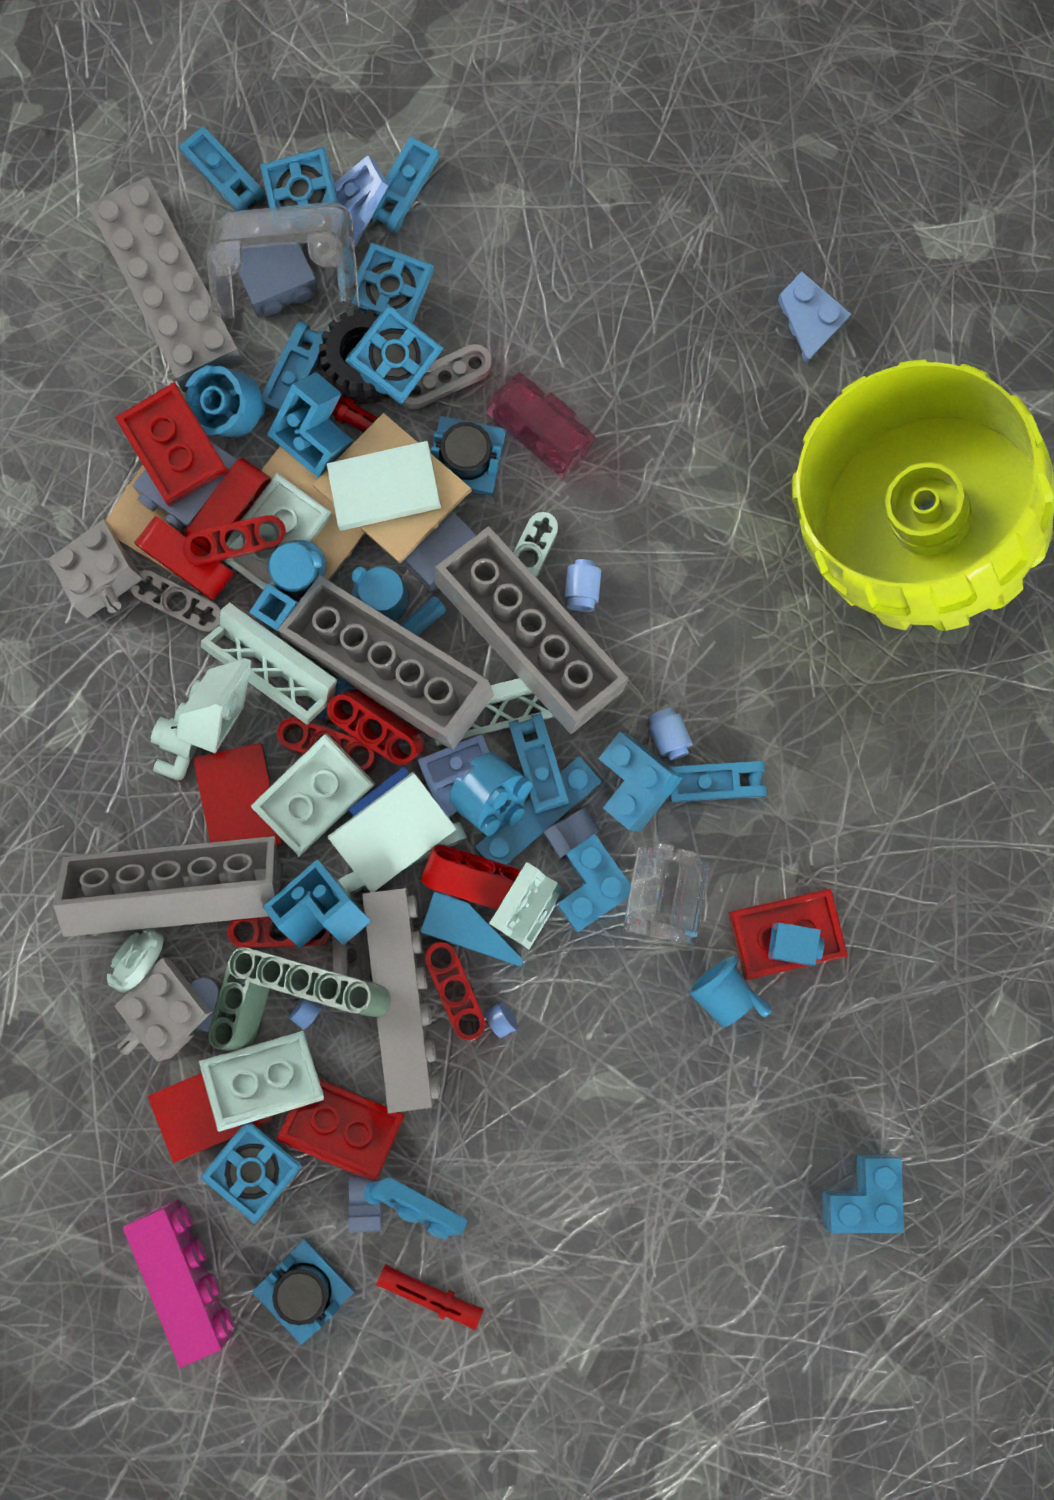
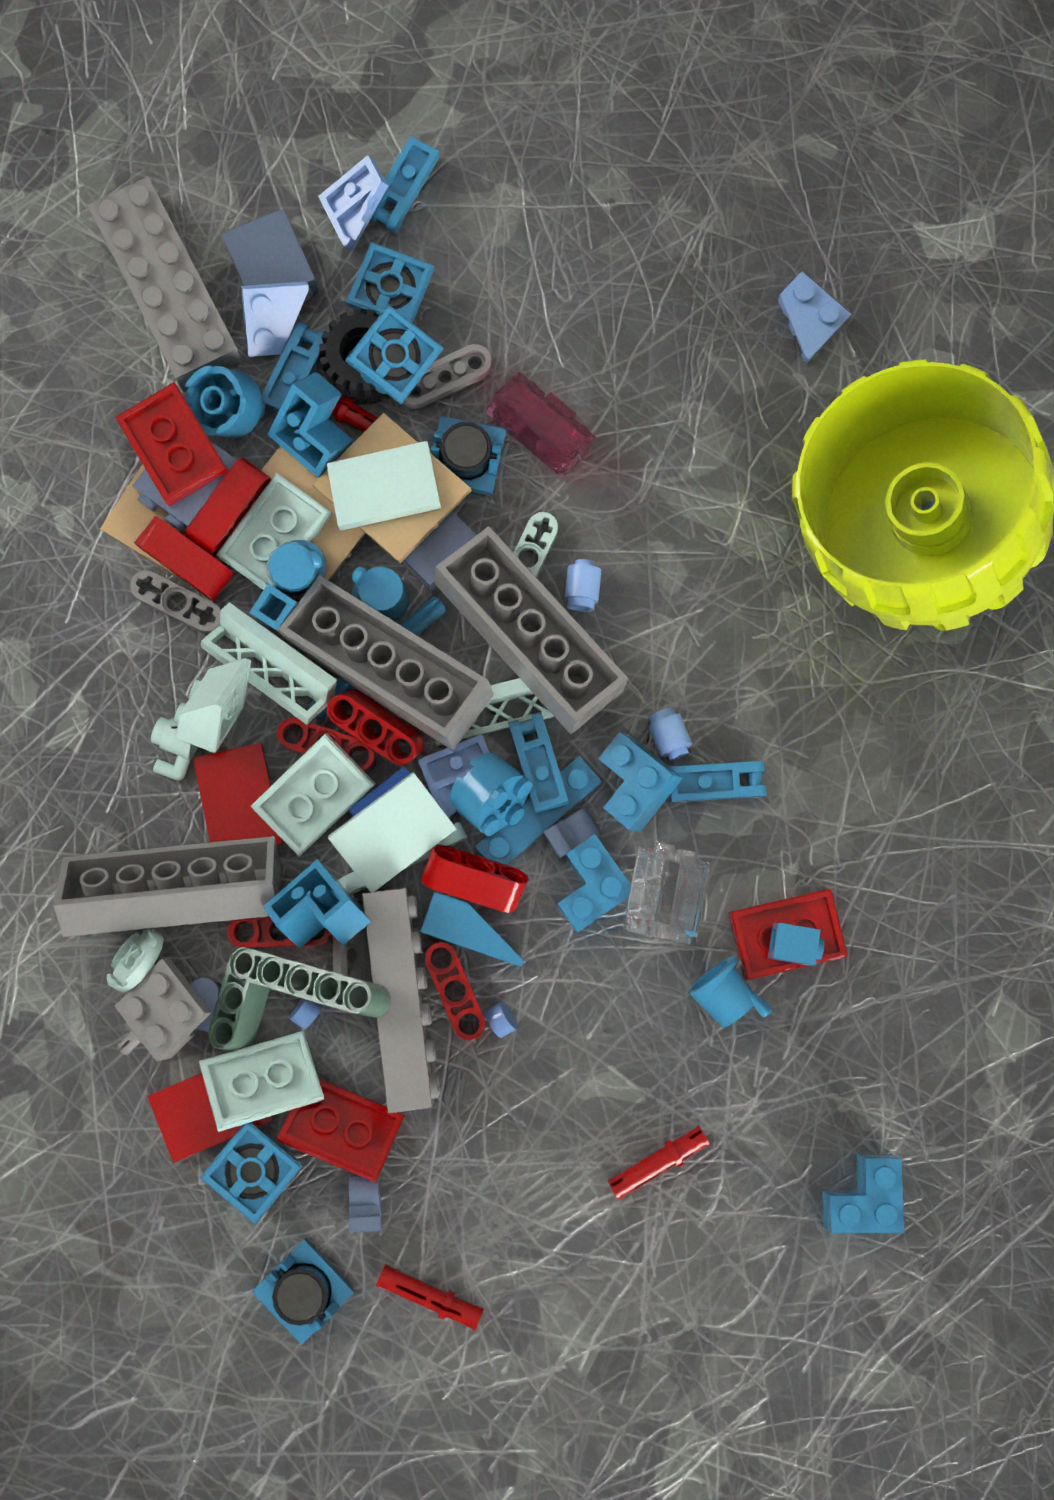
(95, 570): light grey plate -> none
(180, 1282): dark pink brick -> none
(221, 169): dark azure plate -> none
(247, 529): red beam -> none
(270, 315): none -> light blue wing
(298, 180): dark azure piece -> none
(323, 226): clear windscreen -> none
(415, 1207): dark azure plate -> none
(527, 906): light aqua slope -> none
(659, 1162): none -> red pin

